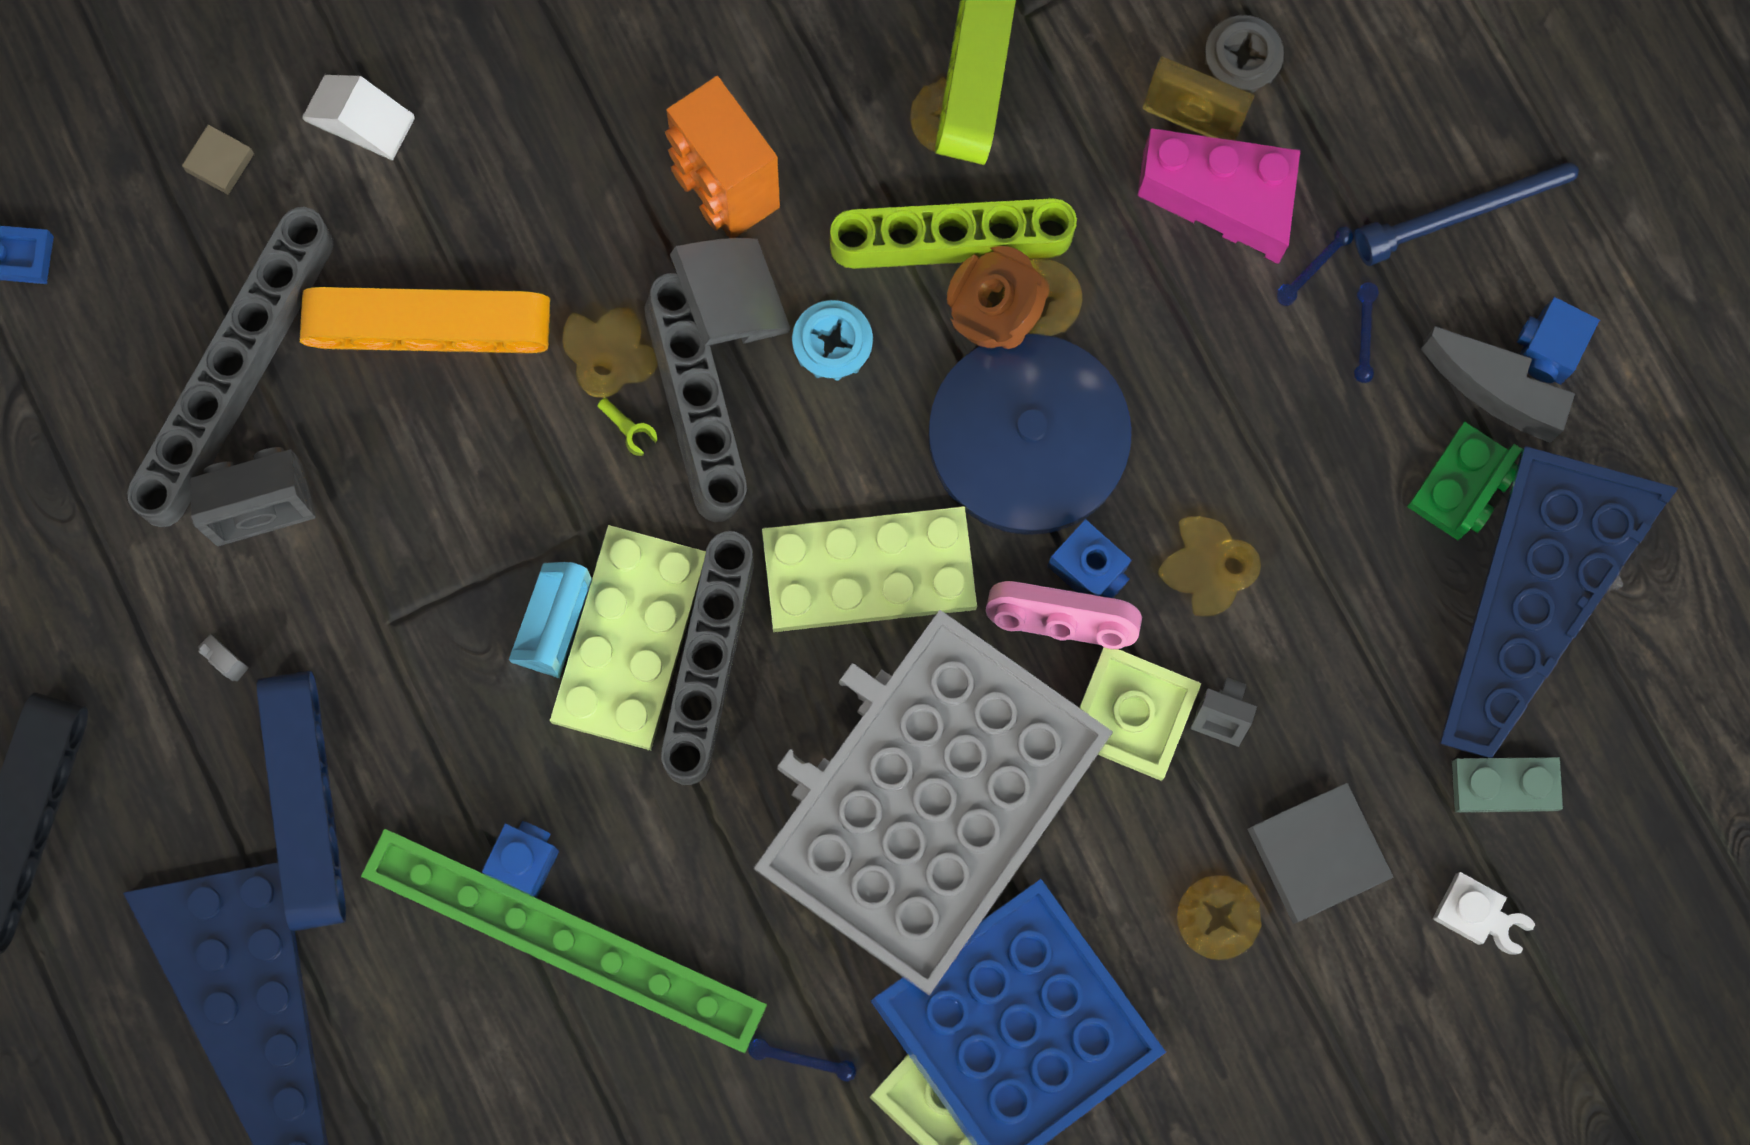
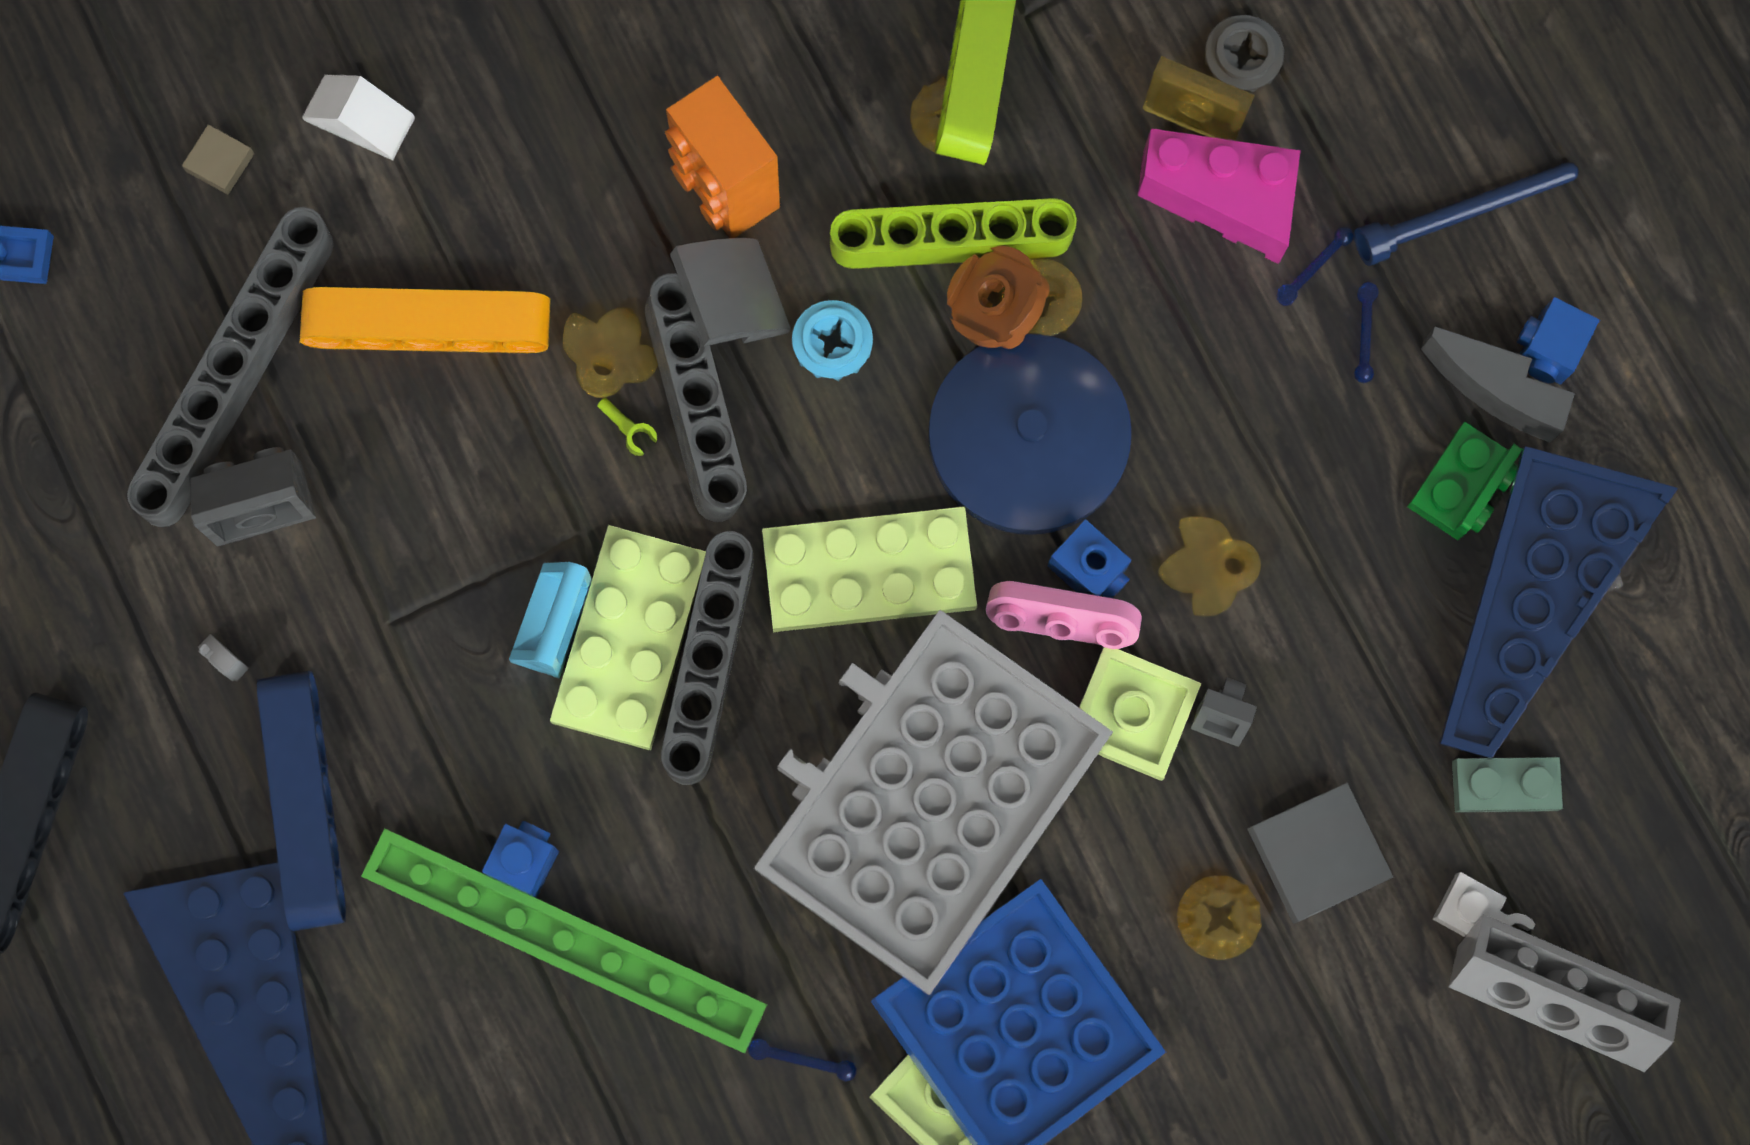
(1565, 993): none -> light grey brick

